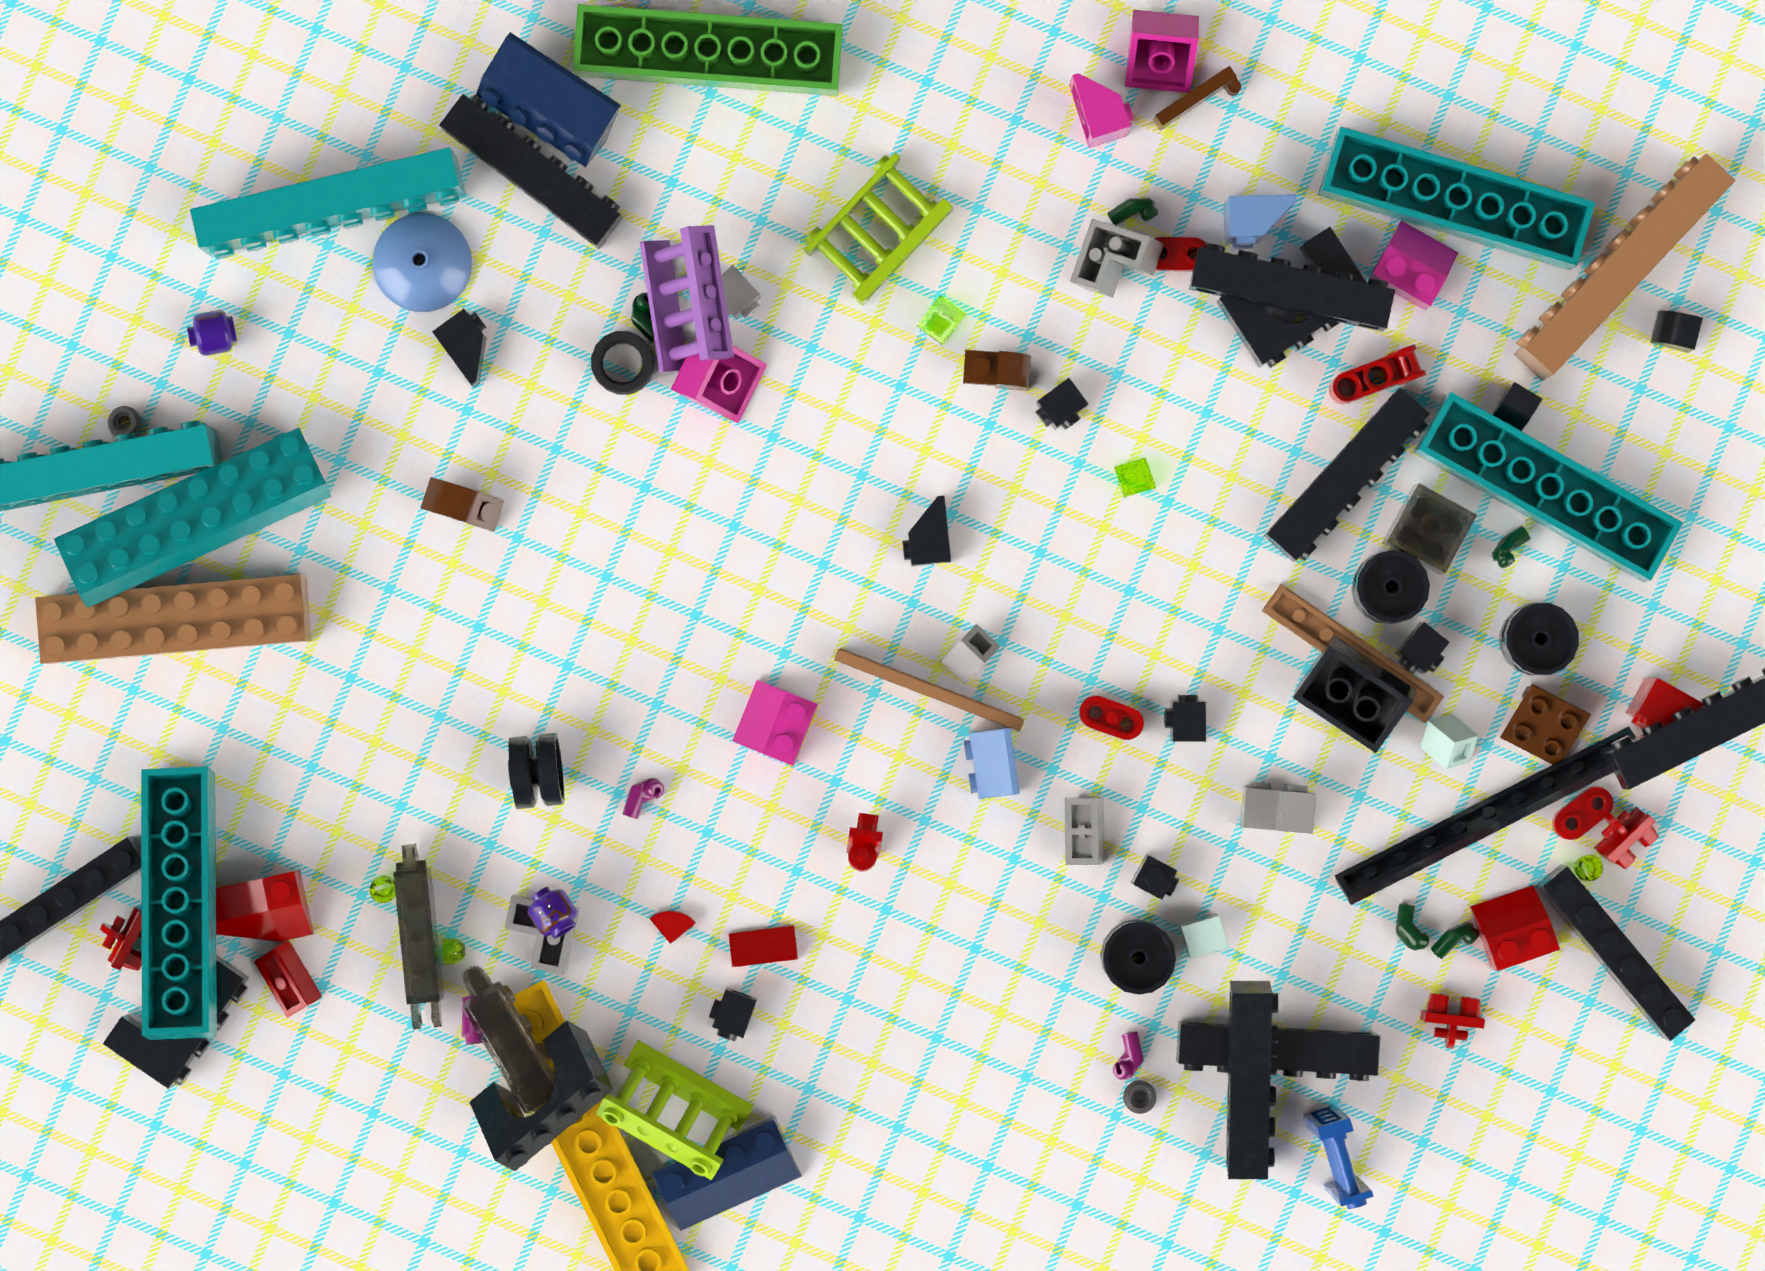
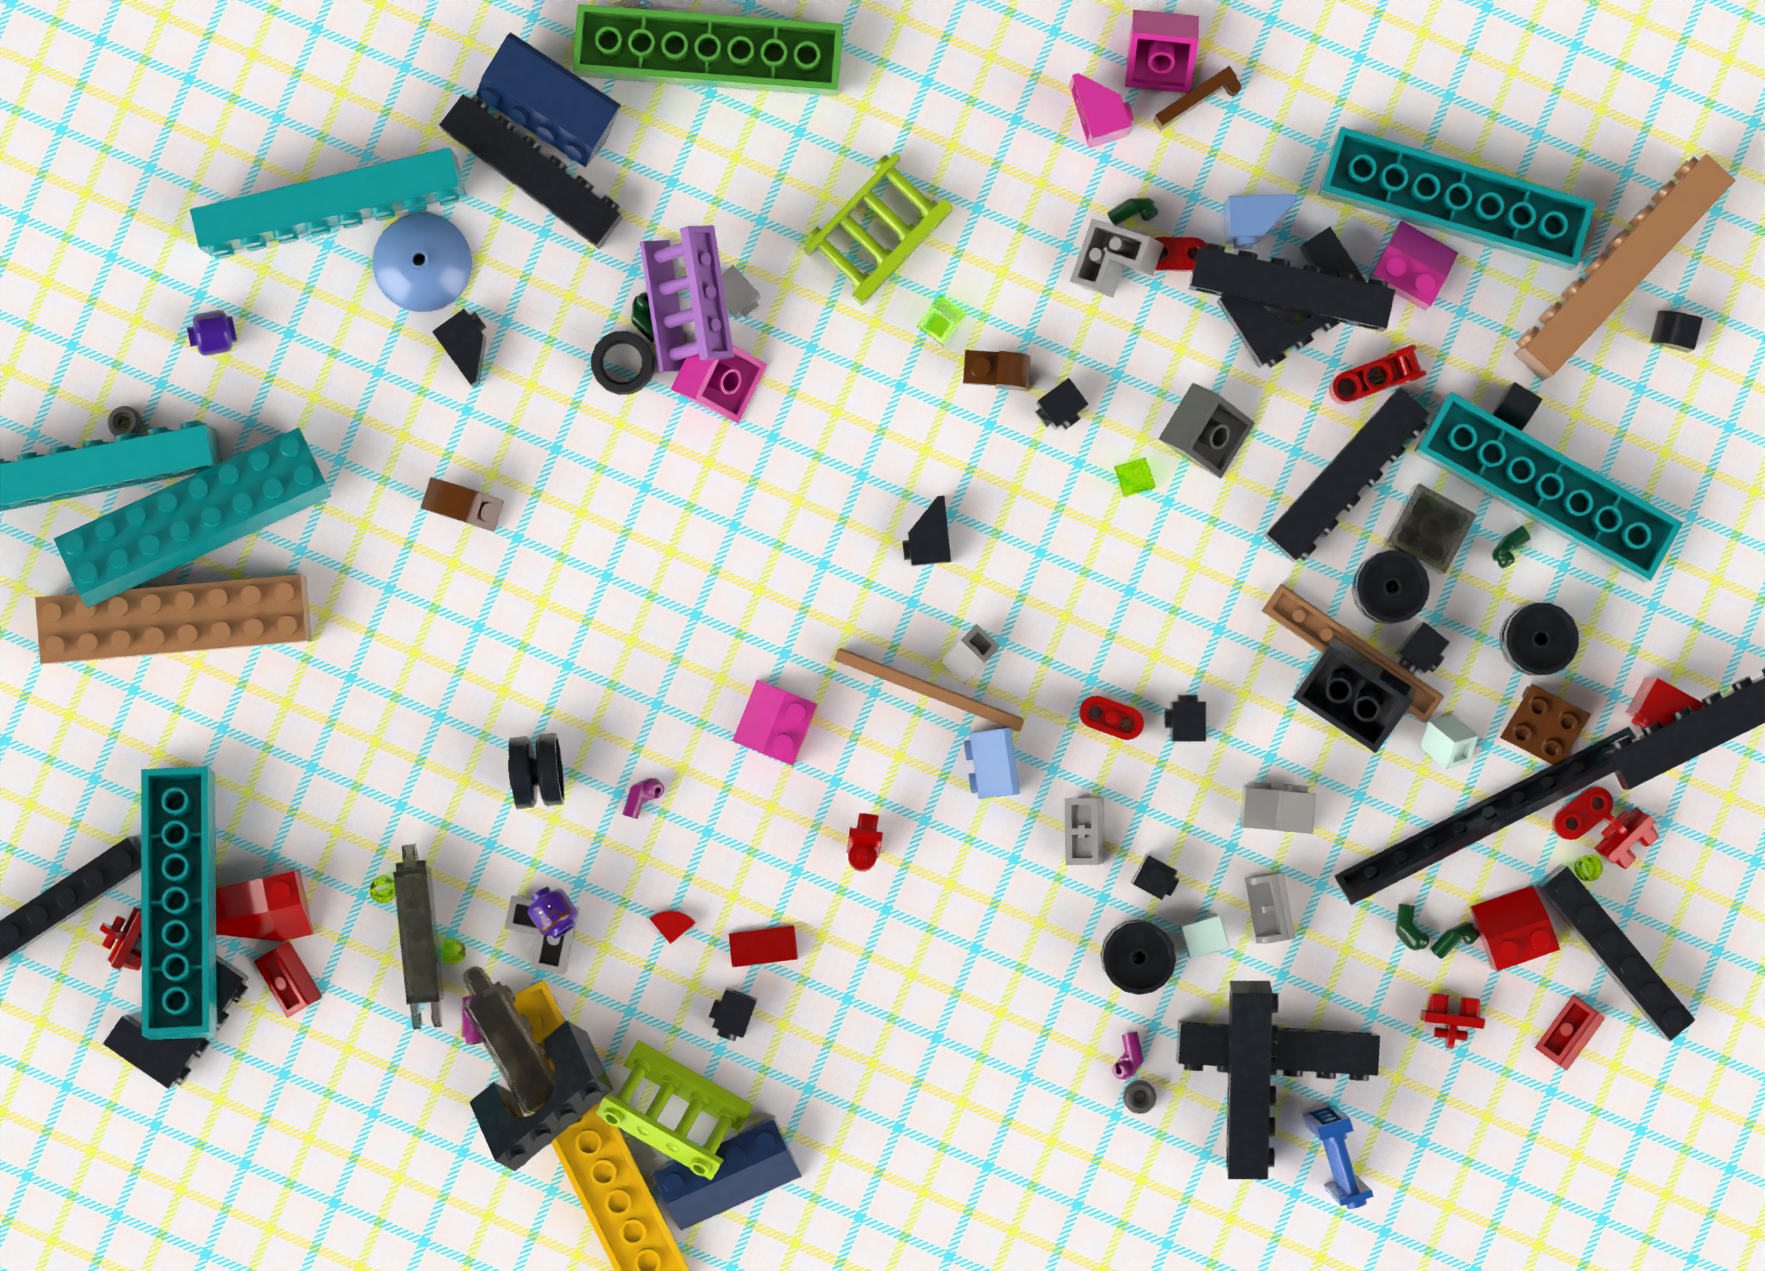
(1206, 430): none -> dark grey slope
(1270, 908): none -> light grey hinge
(1570, 1032): none -> red slope

